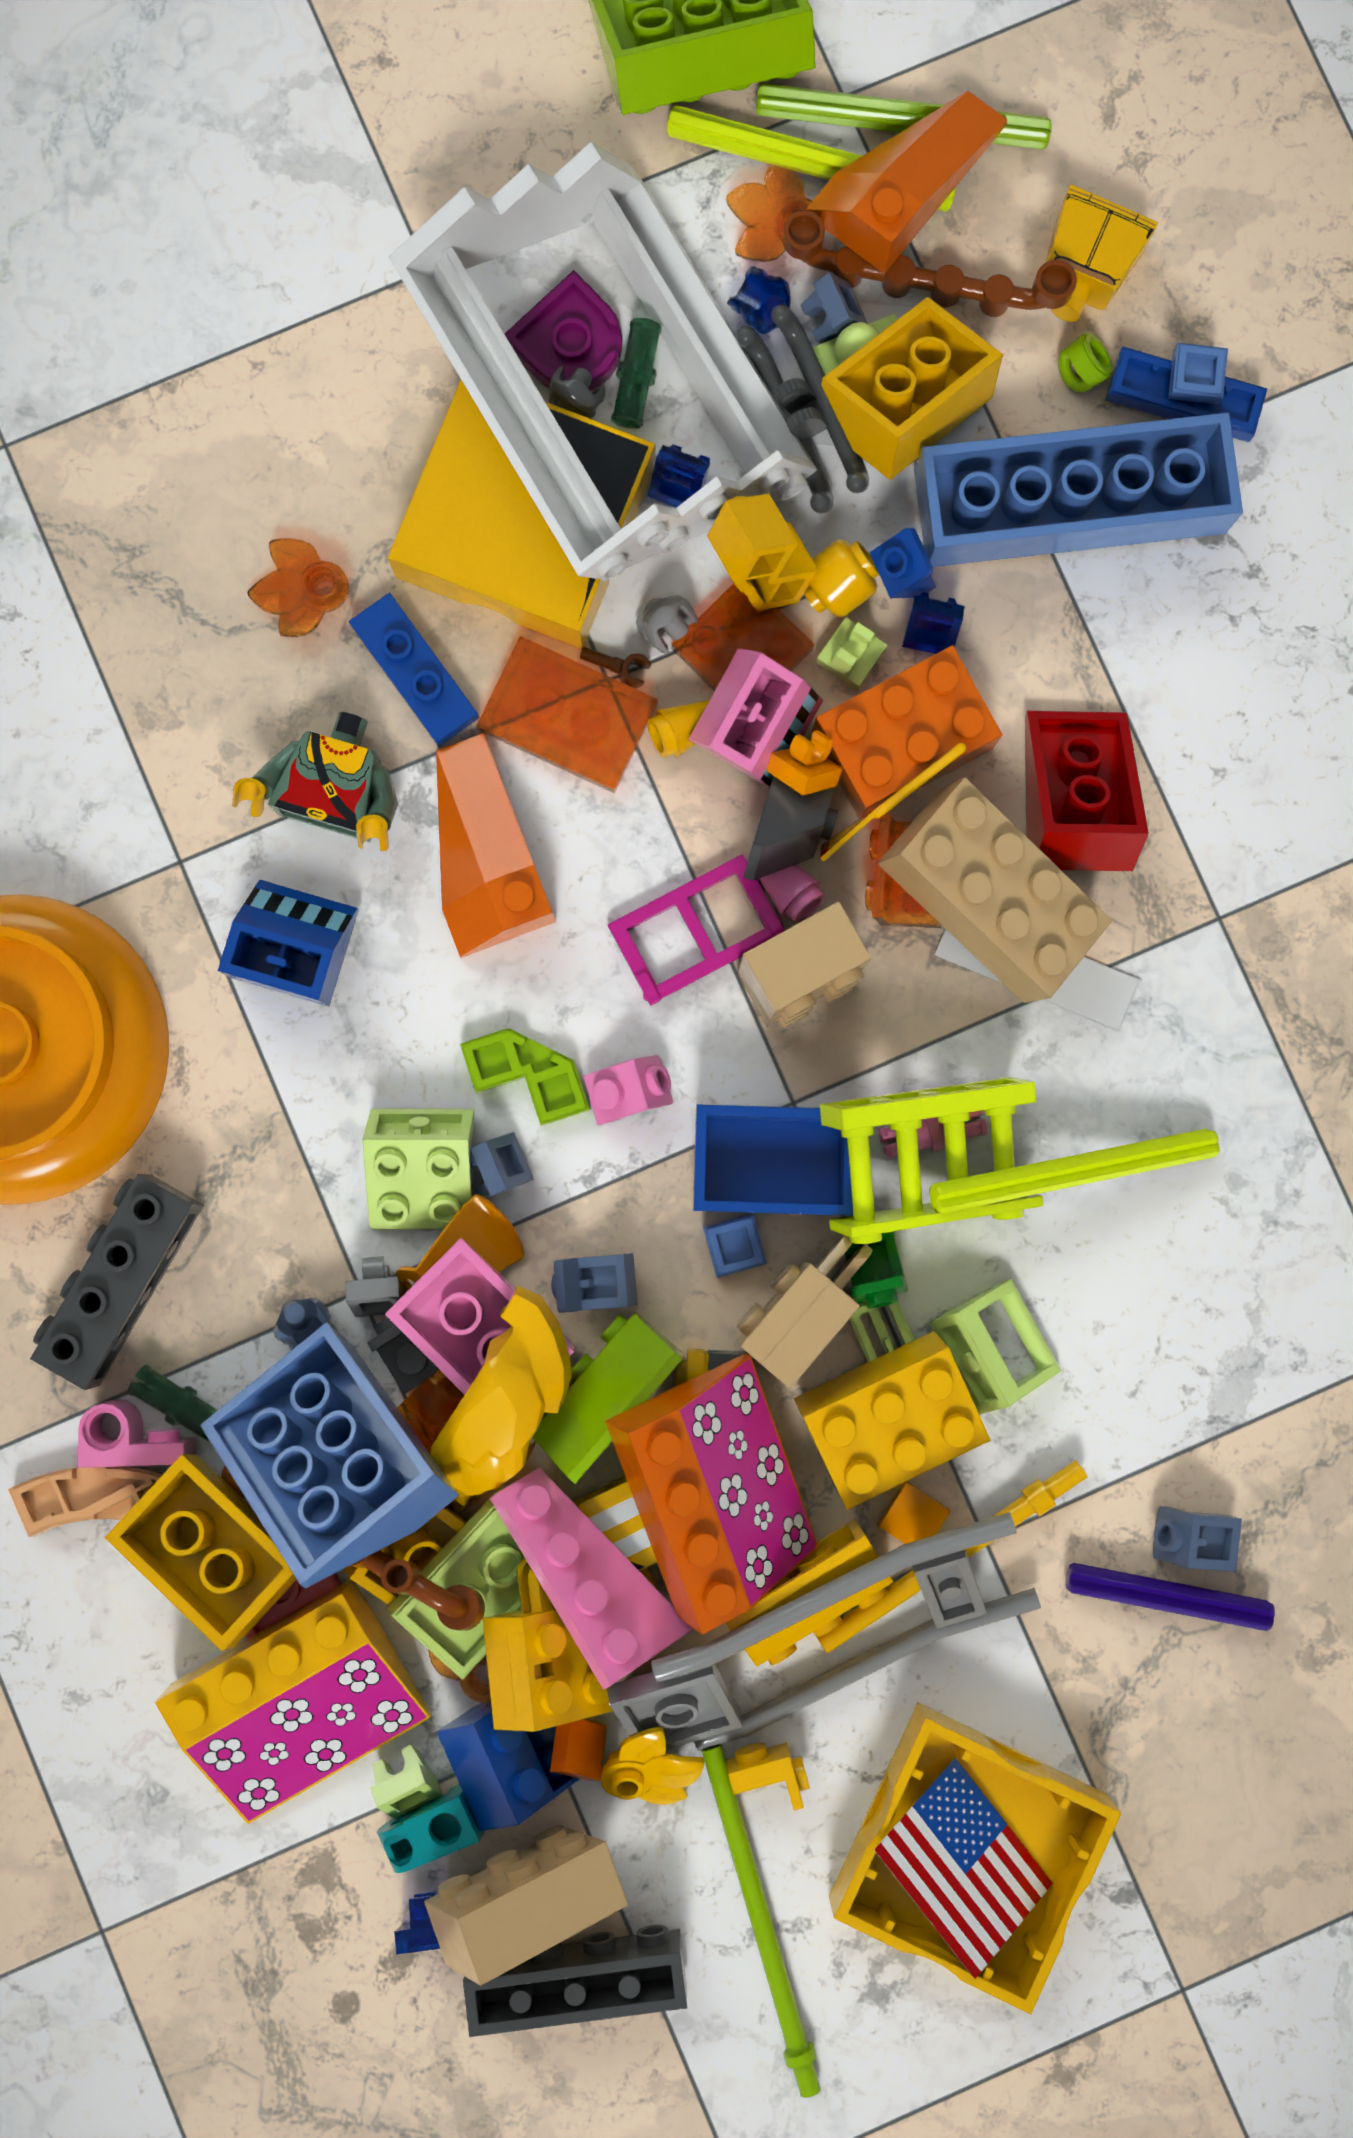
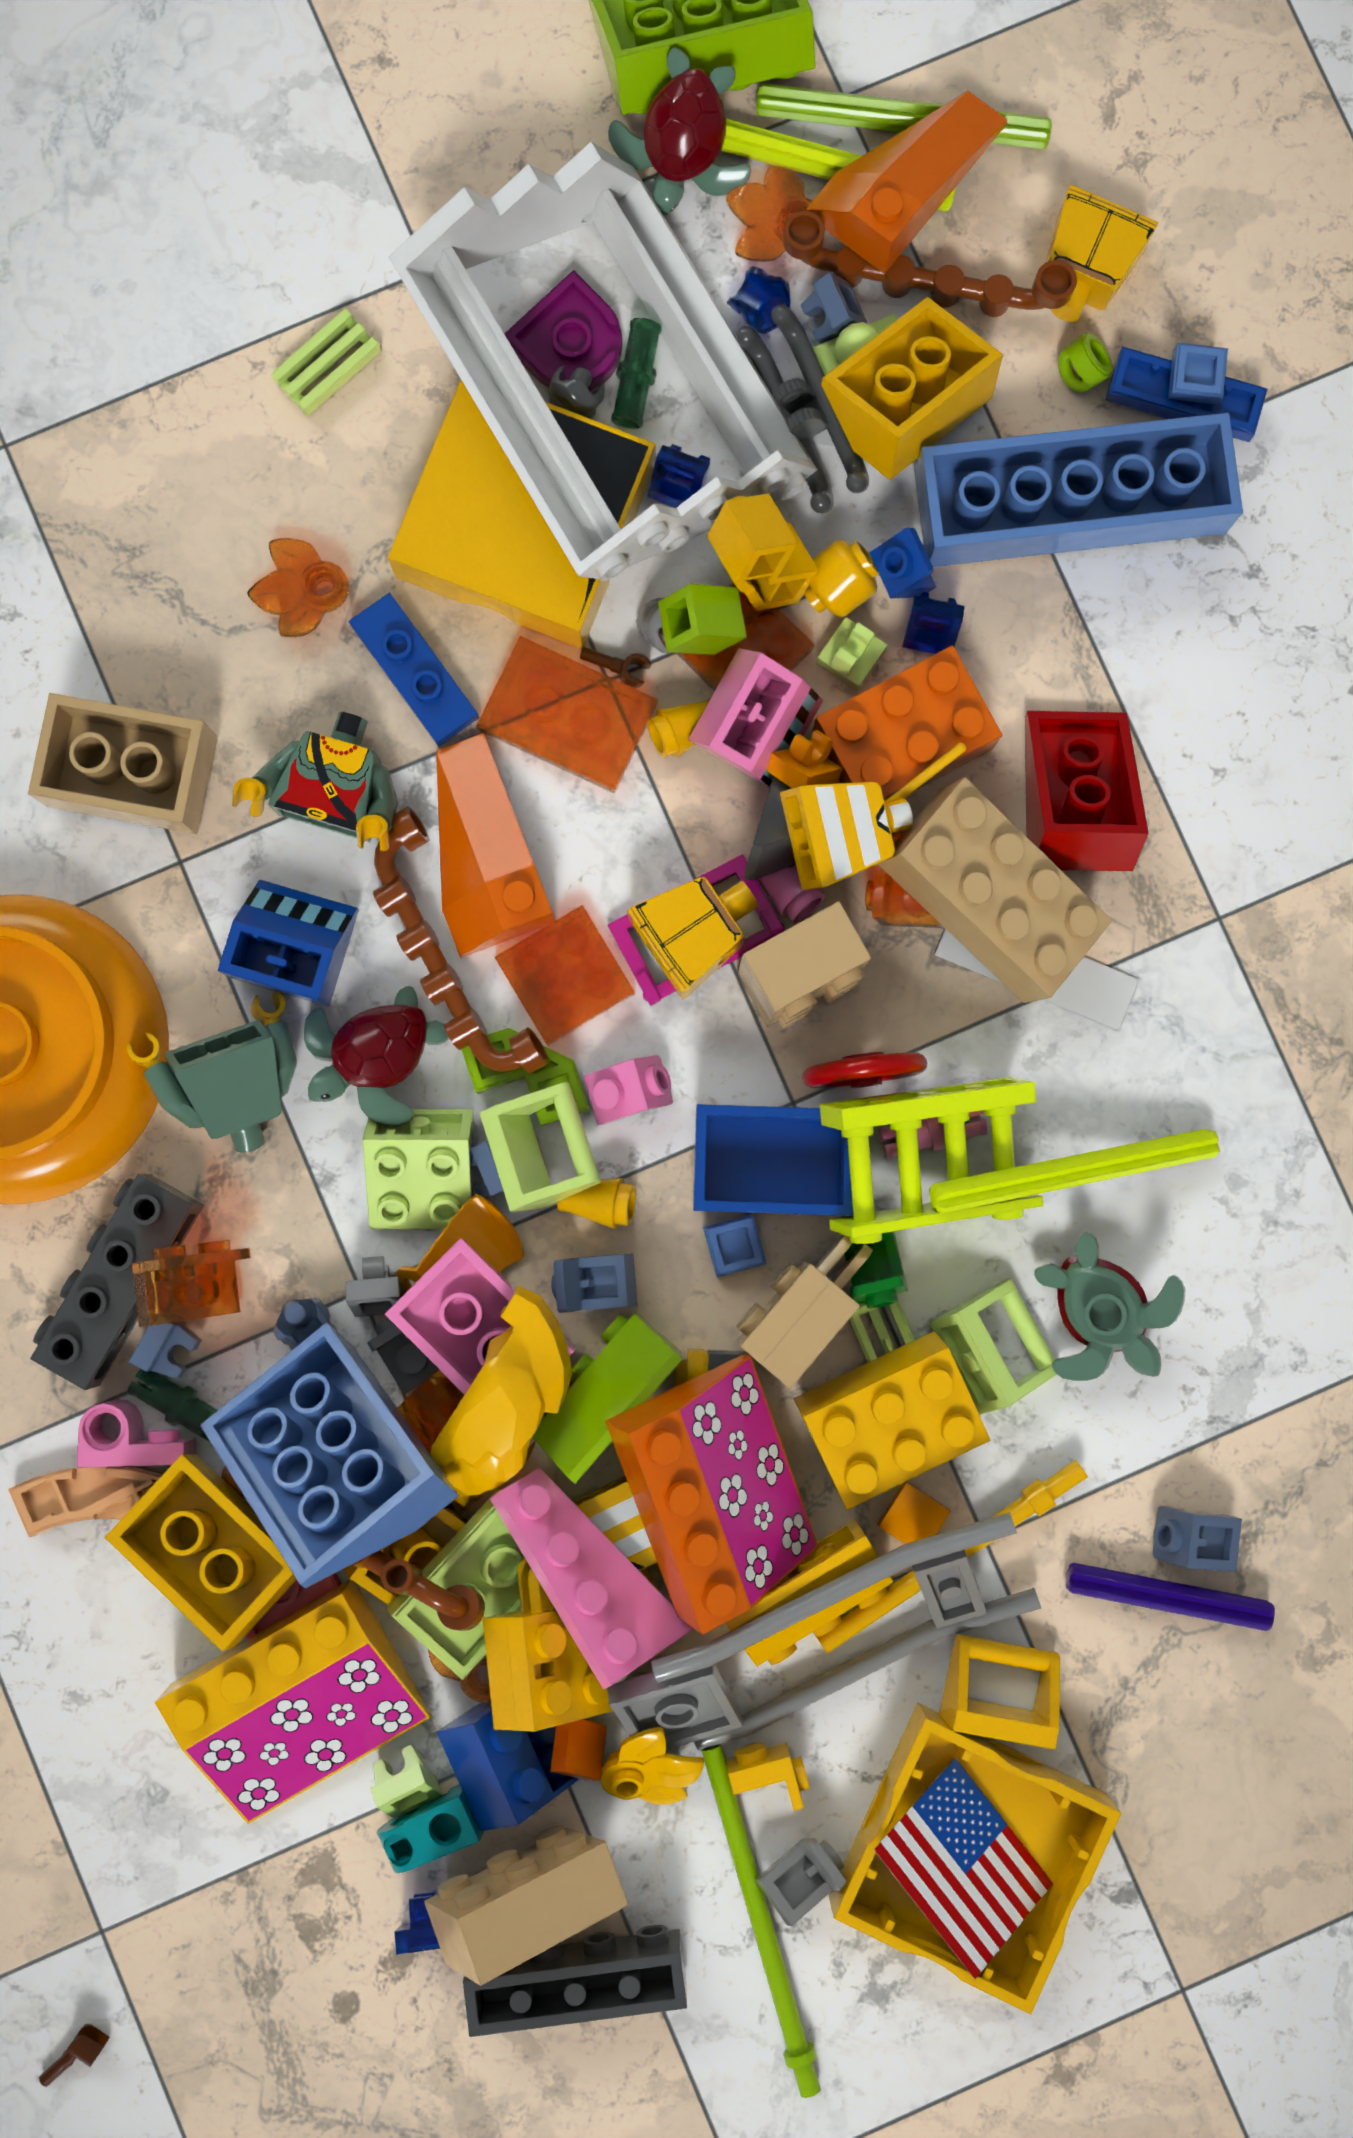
(84, 2047): none -> reddish brown hand
(122, 763): none -> tan brick
(157, 1347): none -> sand blue tile
(187, 1286): none -> clear orange bracket
(228, 1078): none -> sand green torso
(316, 346): none -> yellowish green tile
(372, 1054): none -> animal
(442, 982): none -> dark orange bar
(519, 1154): none -> yellowish green tile
(565, 975): none -> clear orange tile
(607, 1203): none -> yellow cone
(683, 134): none -> dark red animal
(692, 930): none -> yellow torso
(702, 619): none -> lime brick
(802, 1878): none -> light grey bracket
(841, 829): none -> yellow torso
(864, 1070): none -> red plate
(997, 1721): none -> yellow tile
(1108, 1312): none -> sand green animal

